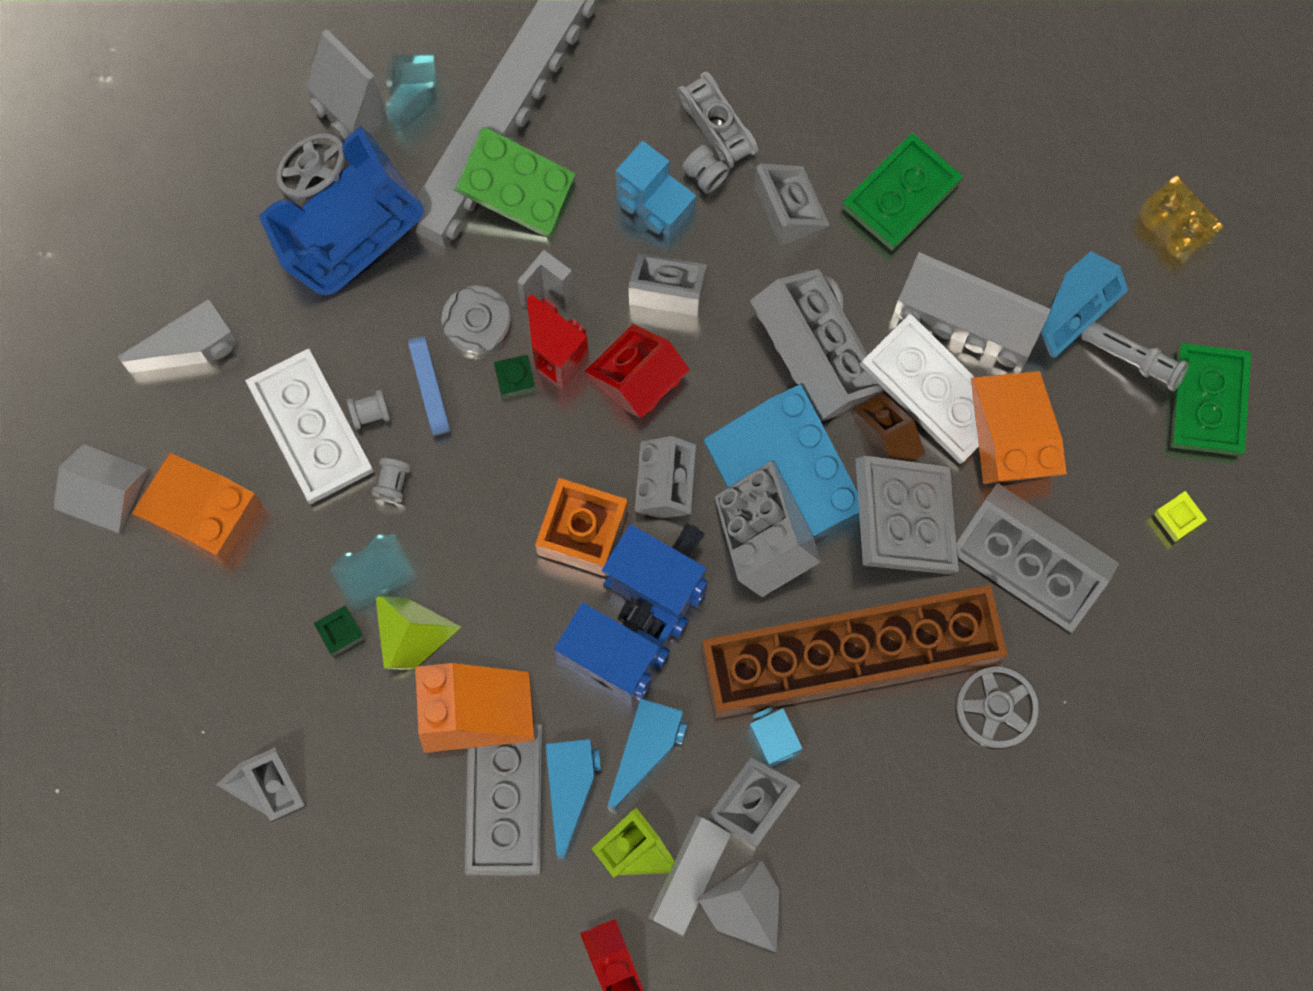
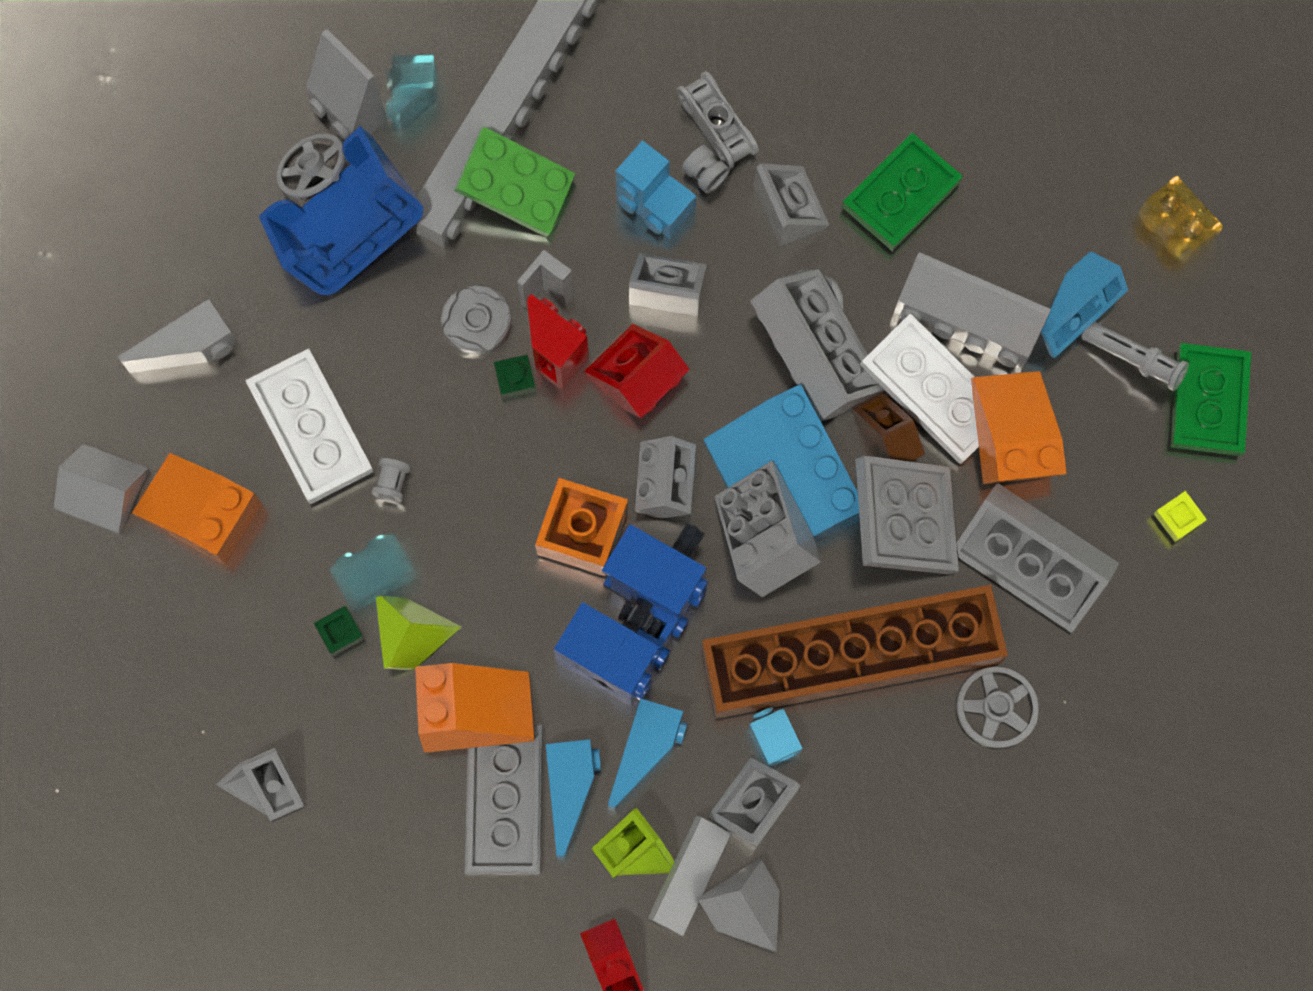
(368, 409): light grey bush -> none
(428, 385): medium blue beam -> none

